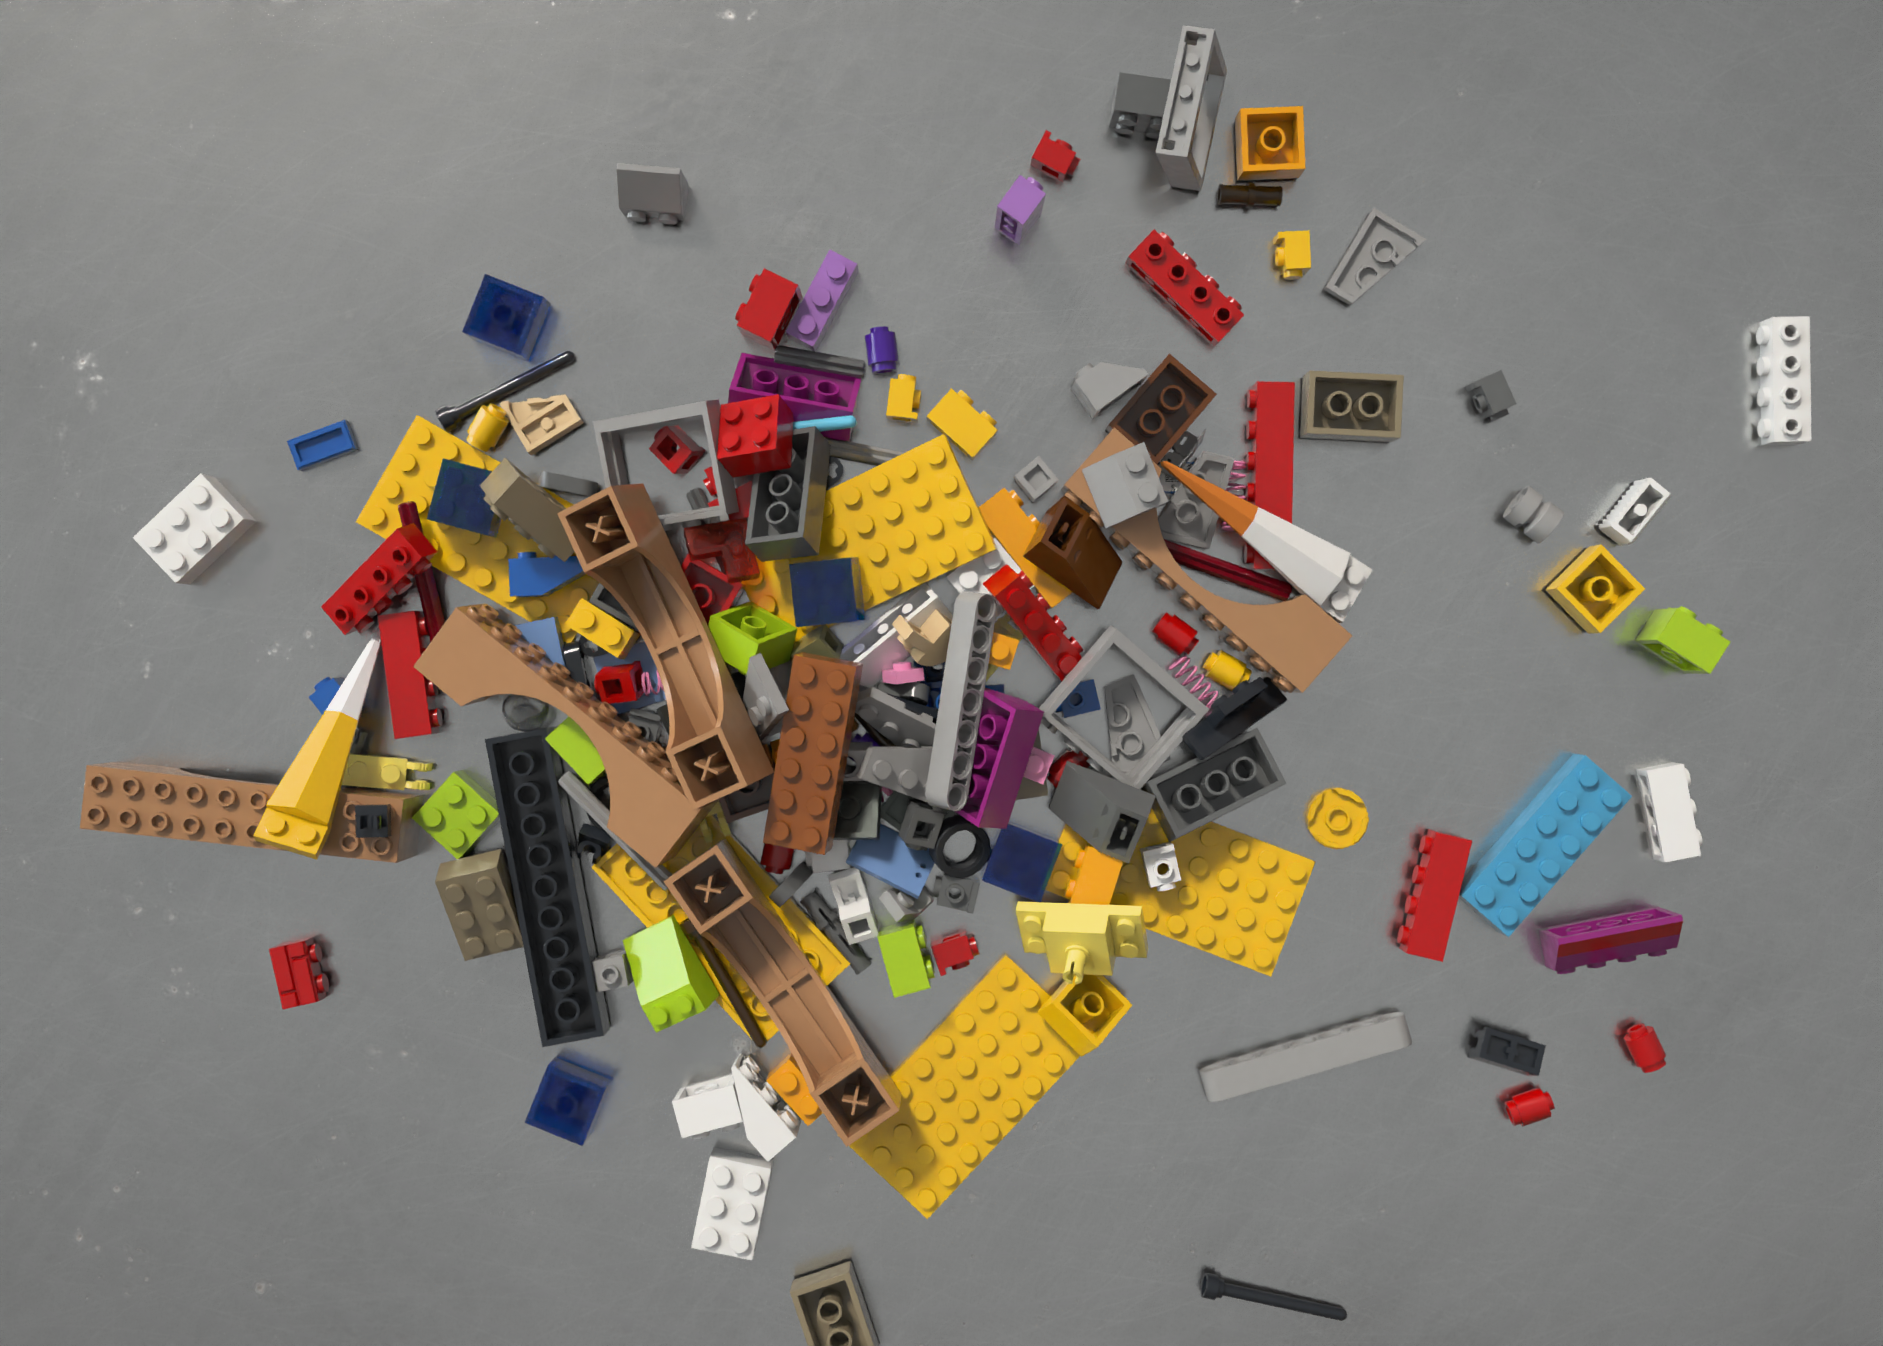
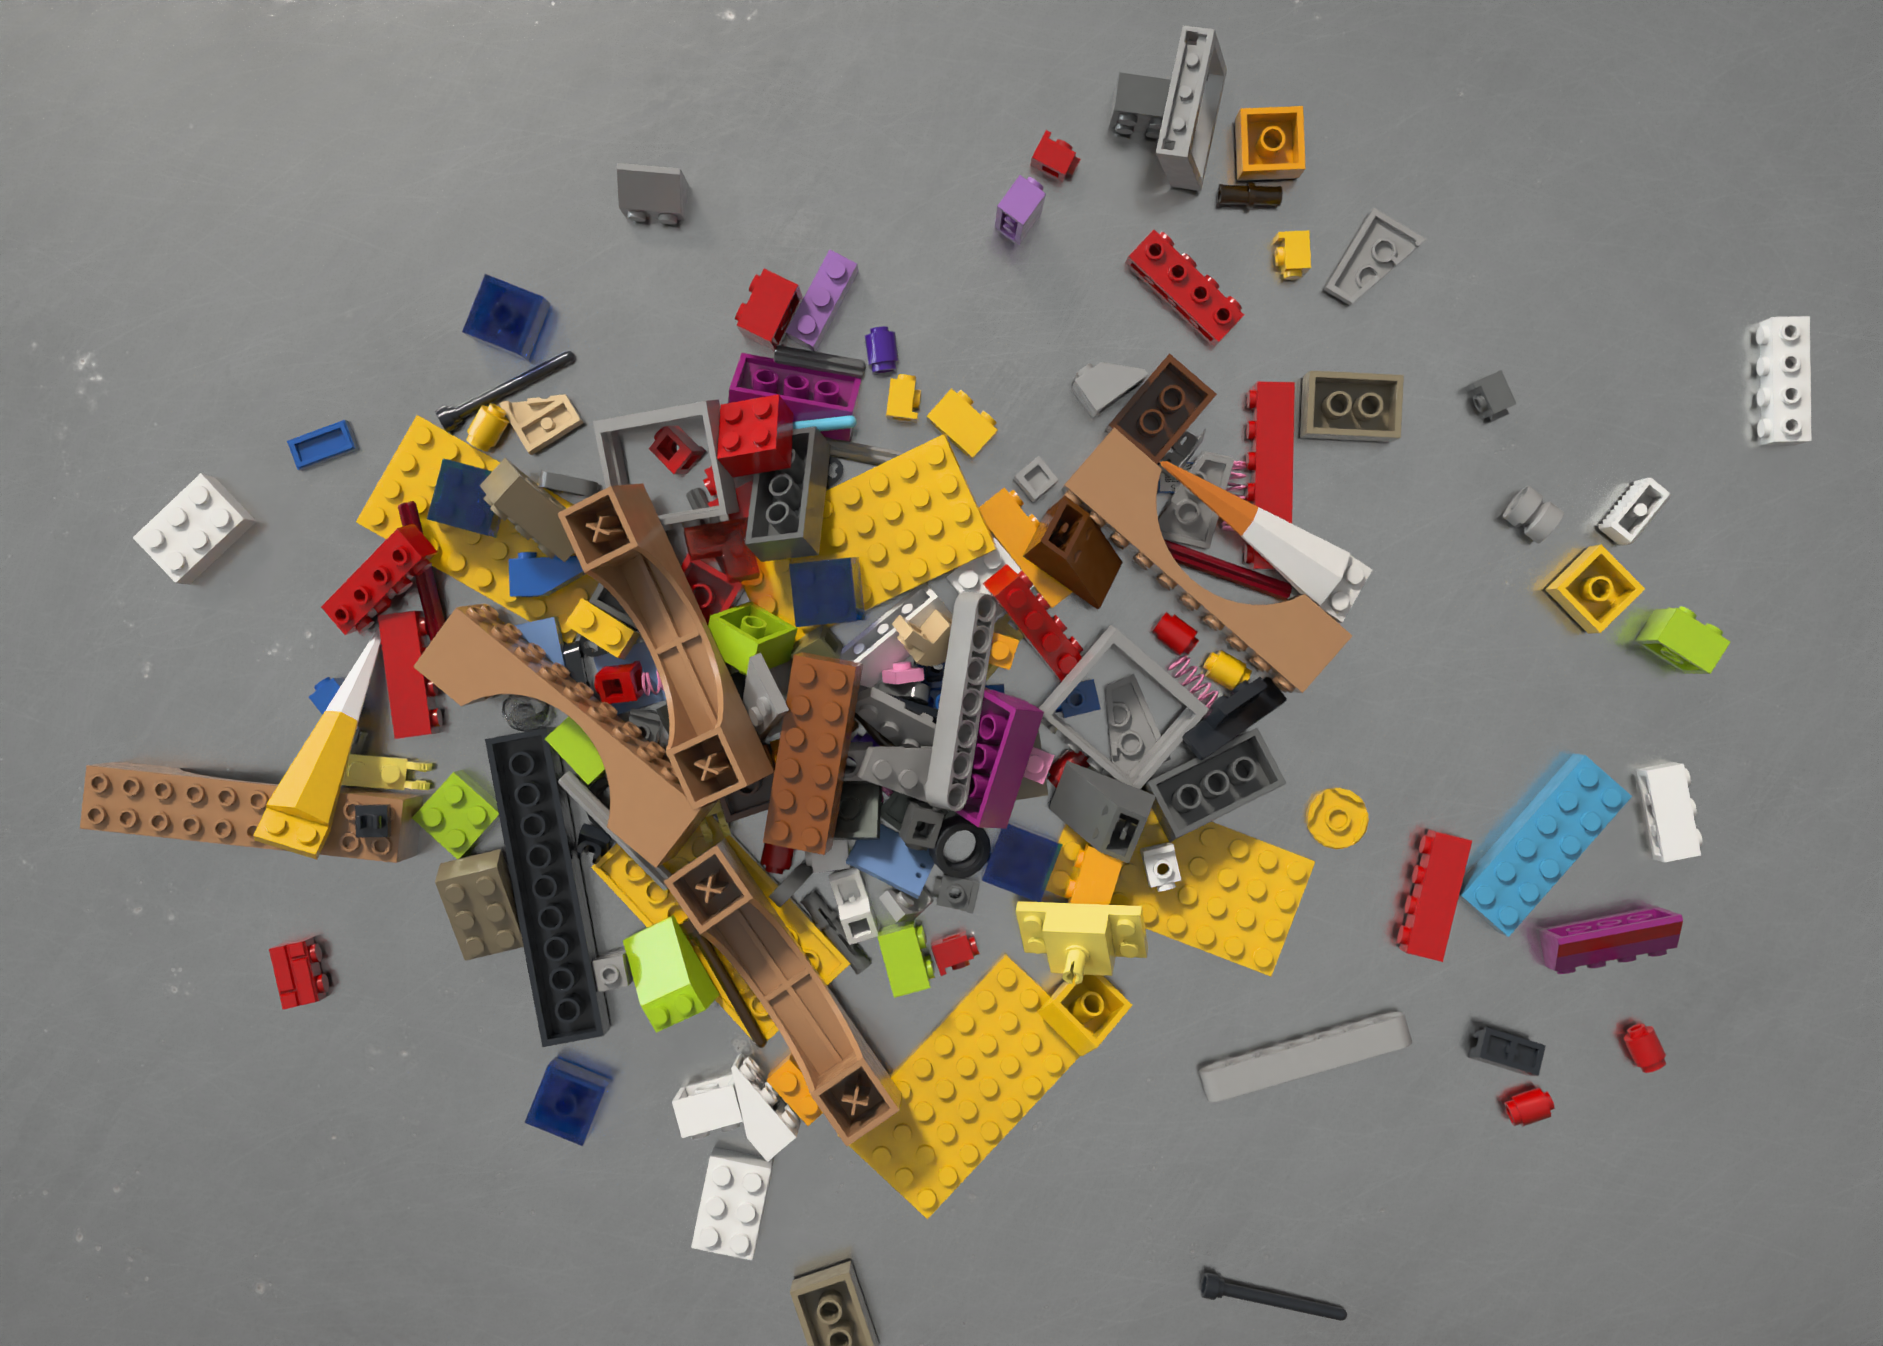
(1125, 485): light grey slope -> none

